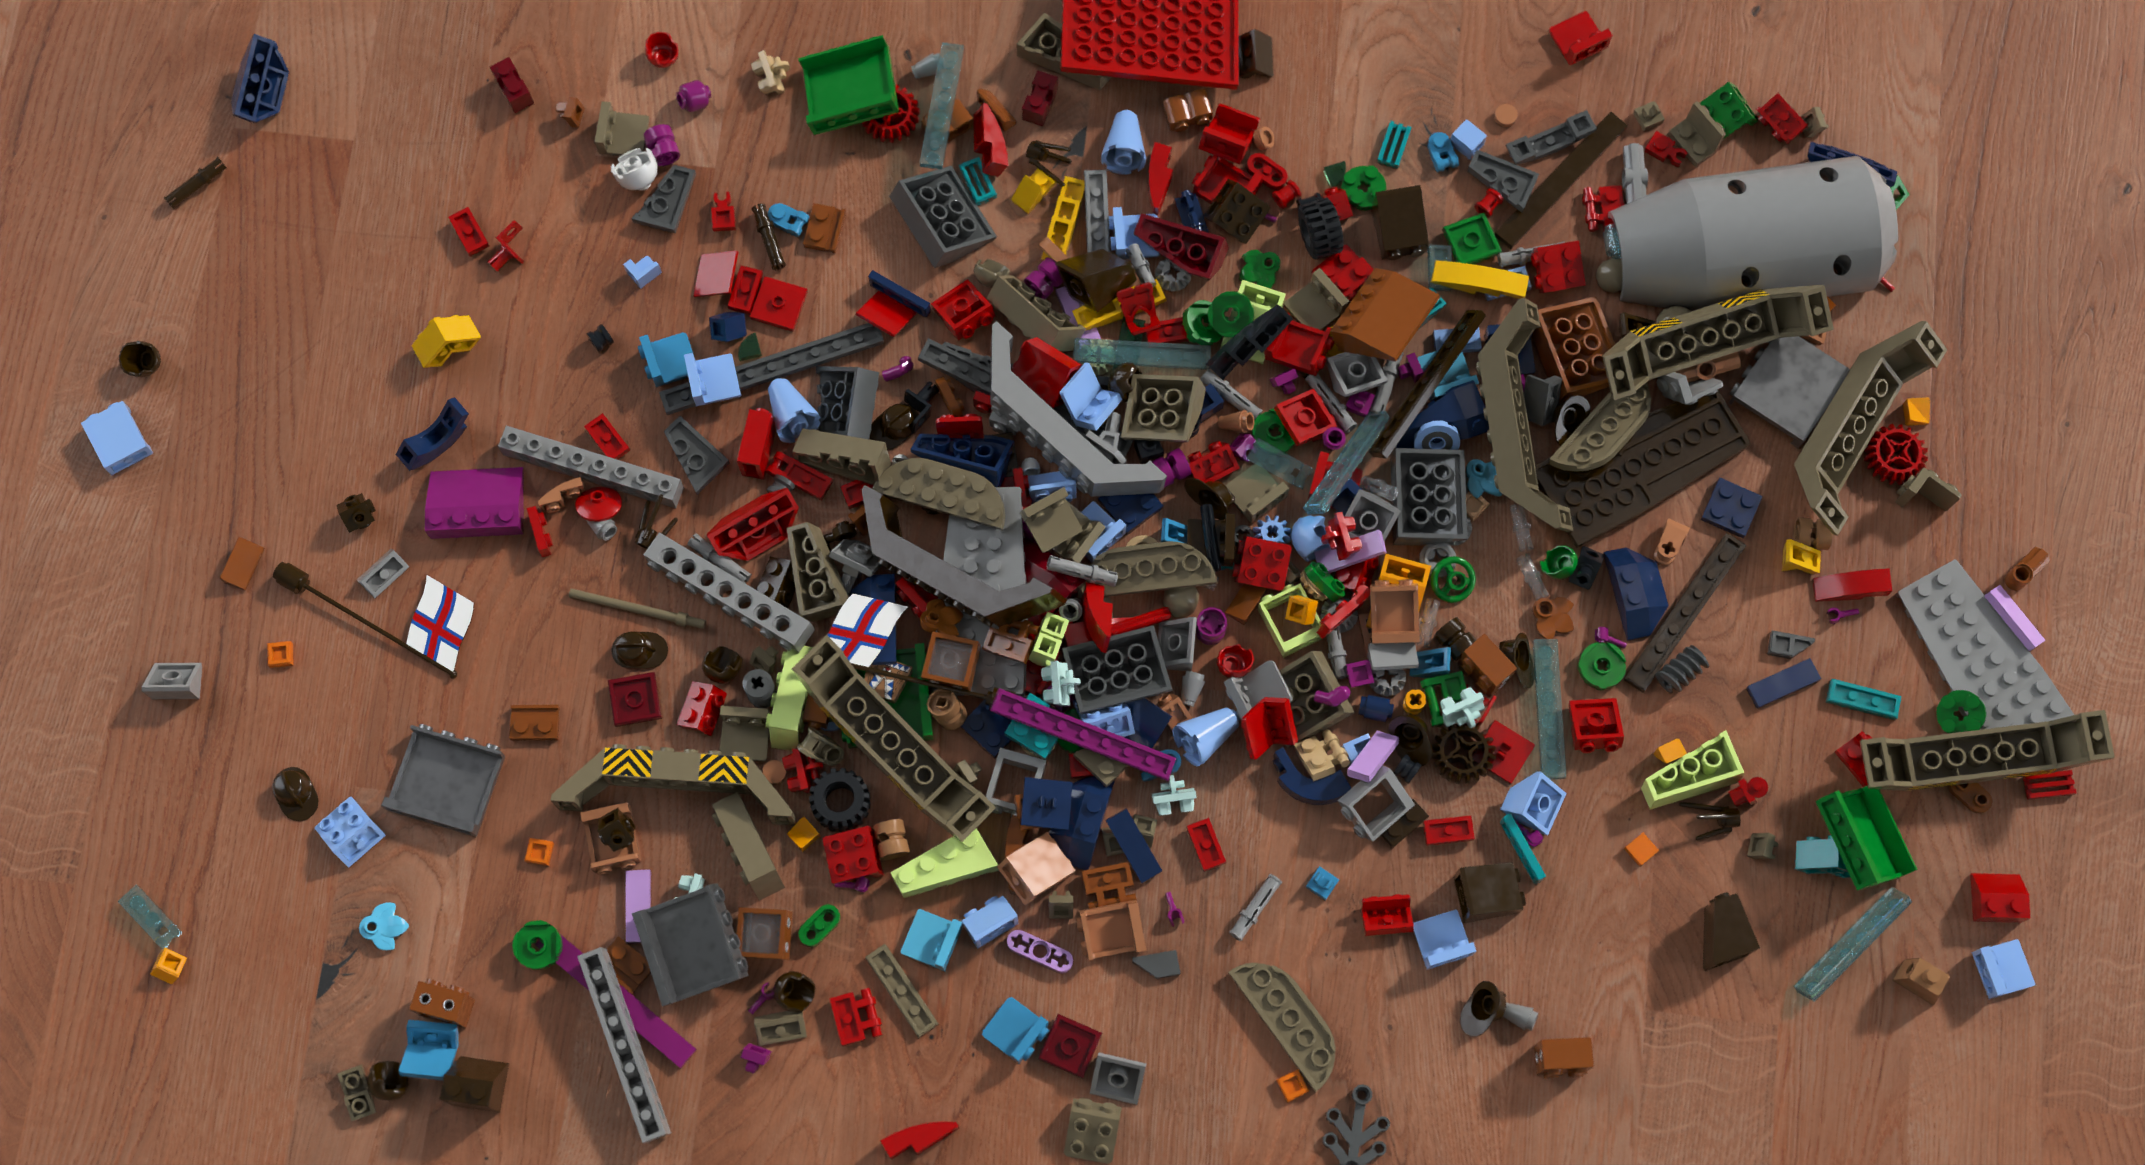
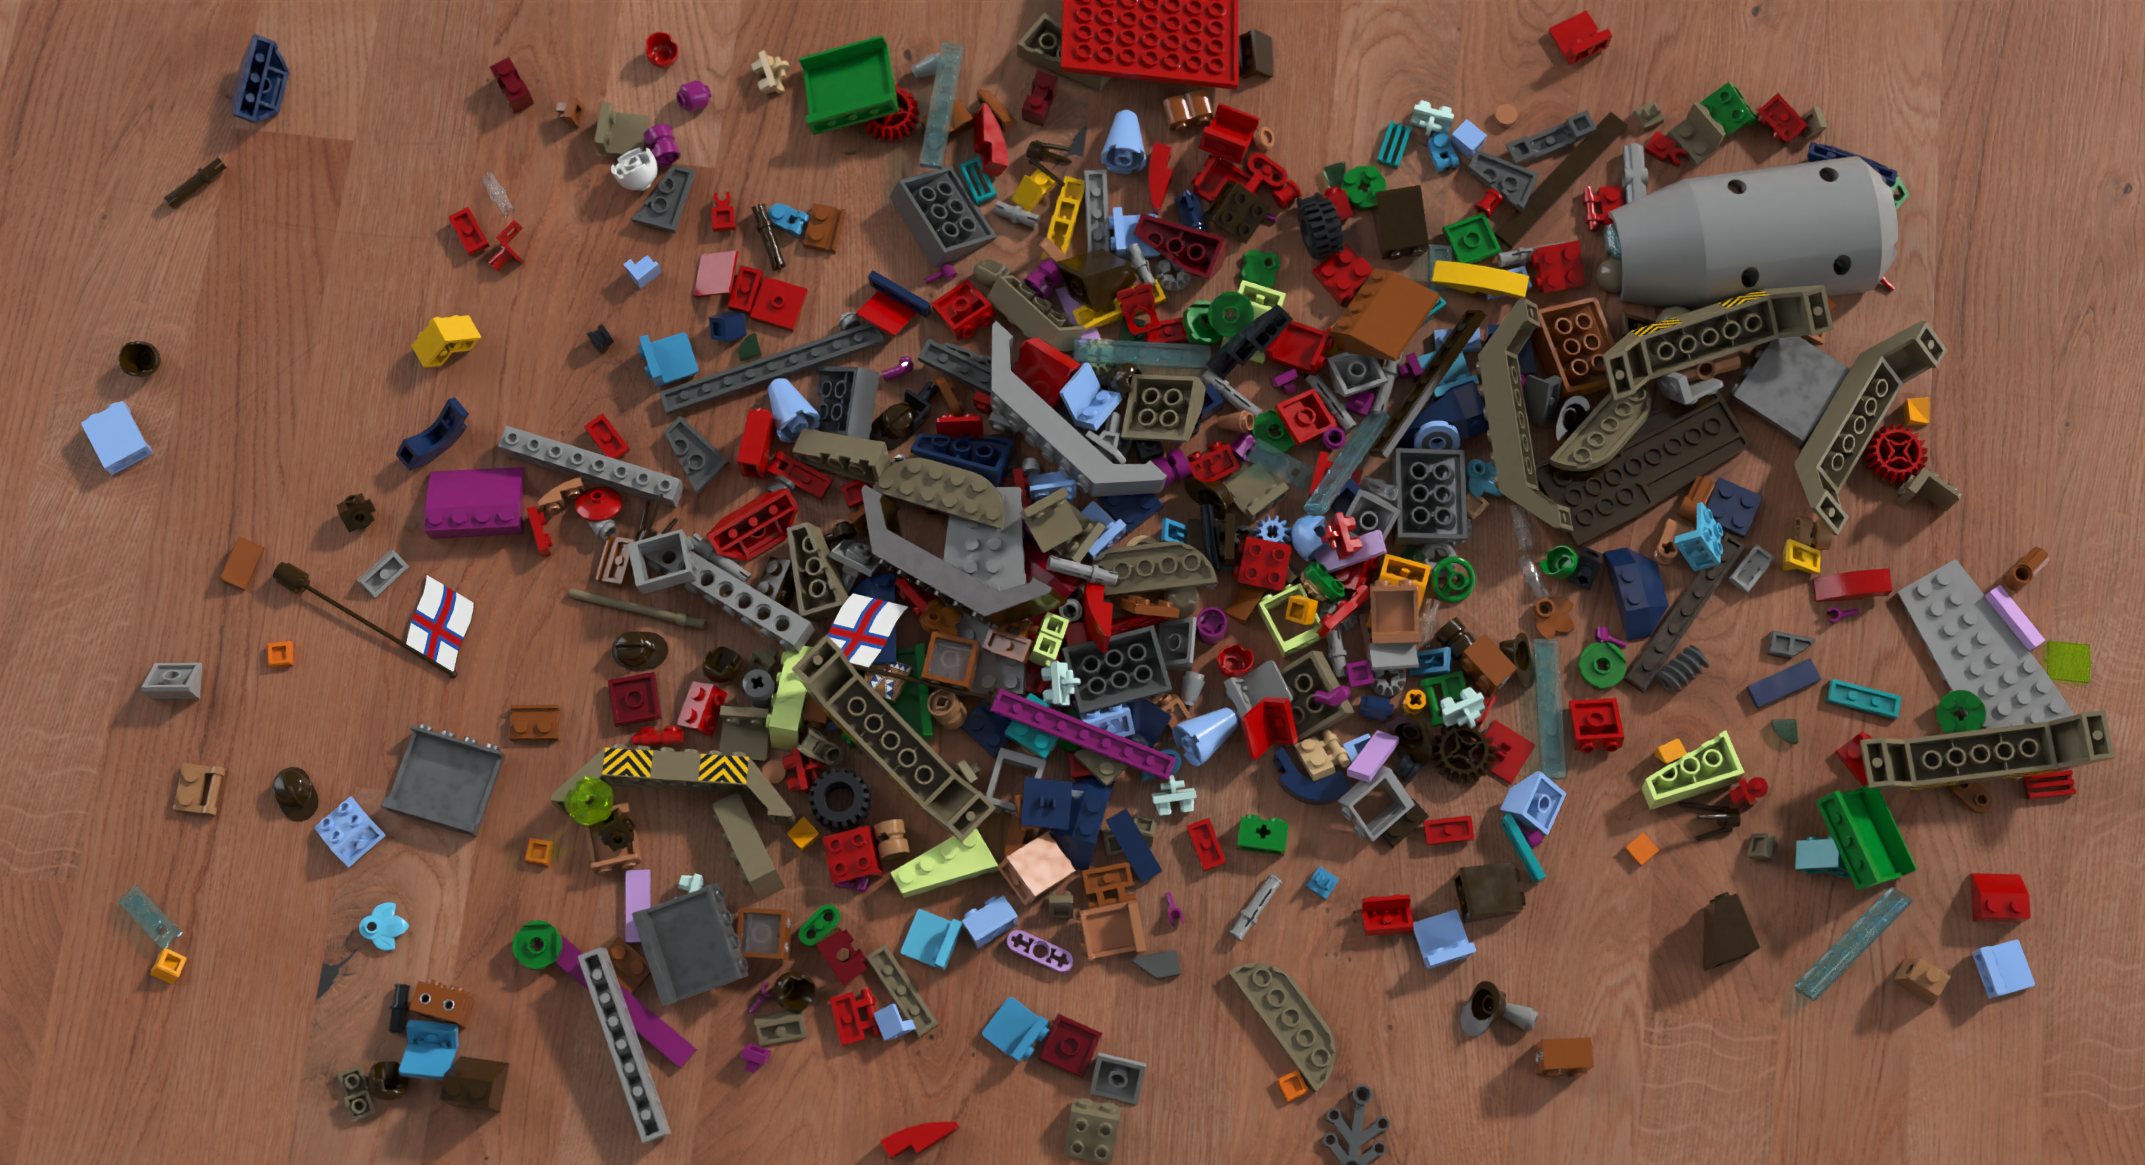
(192, 787): none -> medium nougat plate
(399, 1008): none -> black axle
(497, 194): none -> clear pin
(595, 812): none -> clear neon green plate
(615, 562): none -> dark orange plate
(640, 548): none -> light grey window
(668, 736): none -> red plate
(712, 378): light blue bracket -> none
(843, 969): none -> dark red brick
(848, 321): none -> light grey plate
(891, 1023): none -> light blue panel
(946, 271): none -> magenta hand
(1016, 214): none -> light grey pin
(1140, 605): none -> dark orange plate
(1250, 839): none -> green brick
(1317, 302): dark tan bracket -> none
(1413, 554): none -> clear green tile
(1432, 119): none -> light aqua hips
(1699, 492): none -> dark orange piece
(1703, 546): none -> medium azure bracket
(1751, 569): none -> light grey plate
(1786, 729): none -> clear green tile
(2068, 661): none -> clear neon green piece

